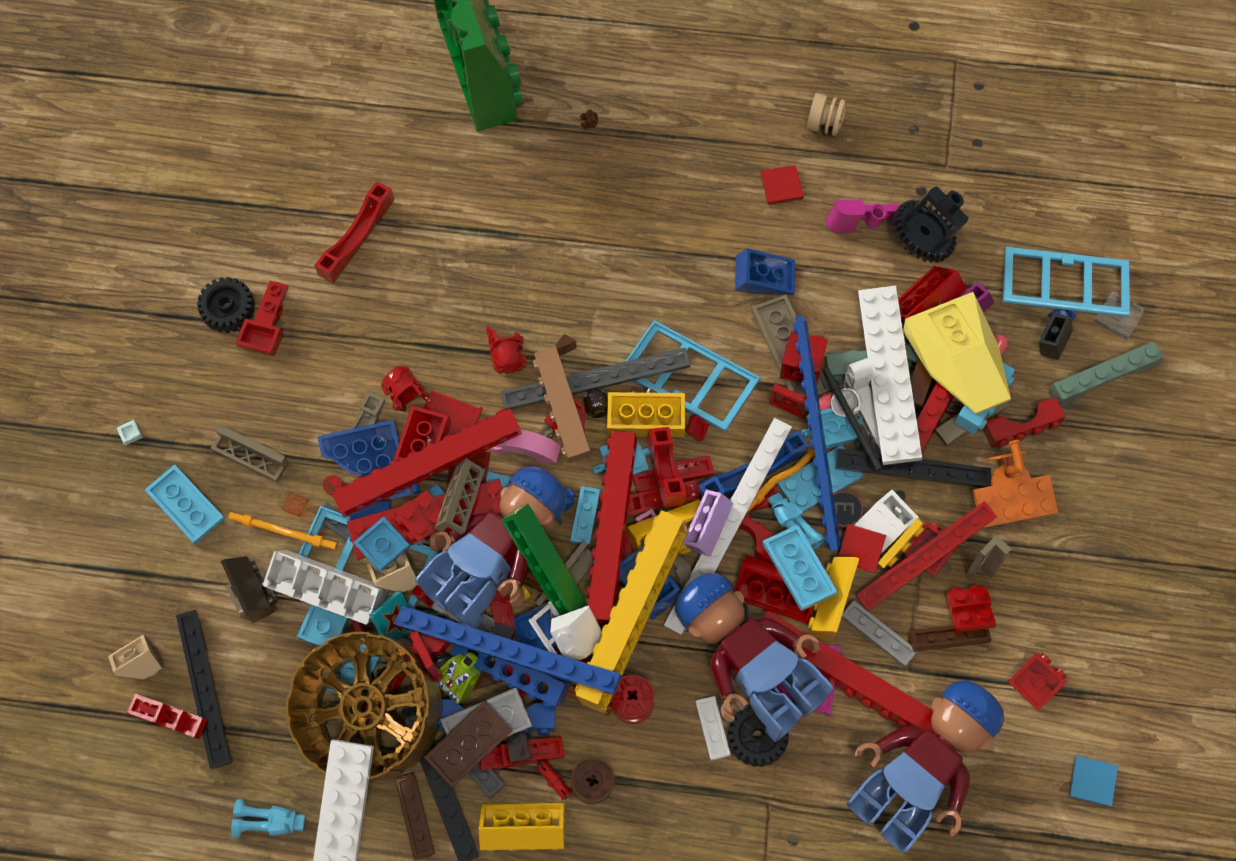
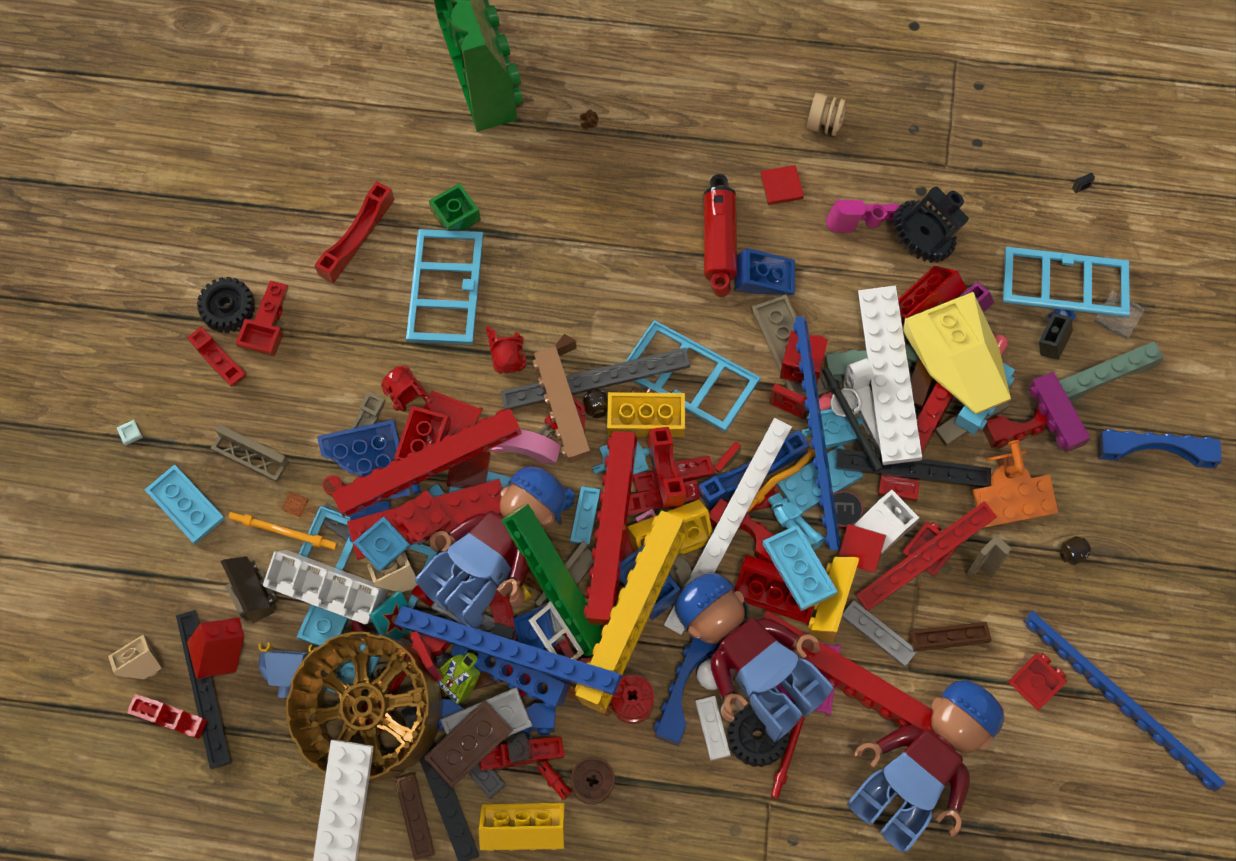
(216, 357): none -> red slope
(216, 647): none -> red slope
(279, 822): medium azure piece -> none
(280, 667): none -> medium blue torso
(453, 496): dark tan fence -> none
(455, 208): none -> green slope
(468, 285): none -> medium azure door
(576, 633): white slope -> none
(673, 723): none -> blue arch
(697, 428): red plate -> none
(705, 675): none -> white hair
(708, 523): lavender brick -> none
(720, 235): none -> red piece
(728, 457): none -> red tile
(781, 777): none -> red bar
(902, 543): yellow plate -> none
(904, 488): none -> red plate
(970, 609): red plate -> none
(1058, 412): none -> magenta brick
(1075, 550): none -> dark brown head
(1083, 183): none -> black tile
(1093, 781): dark azure tile -> none
(1127, 705): none -> blue plate
(1199, 451): none -> blue arch

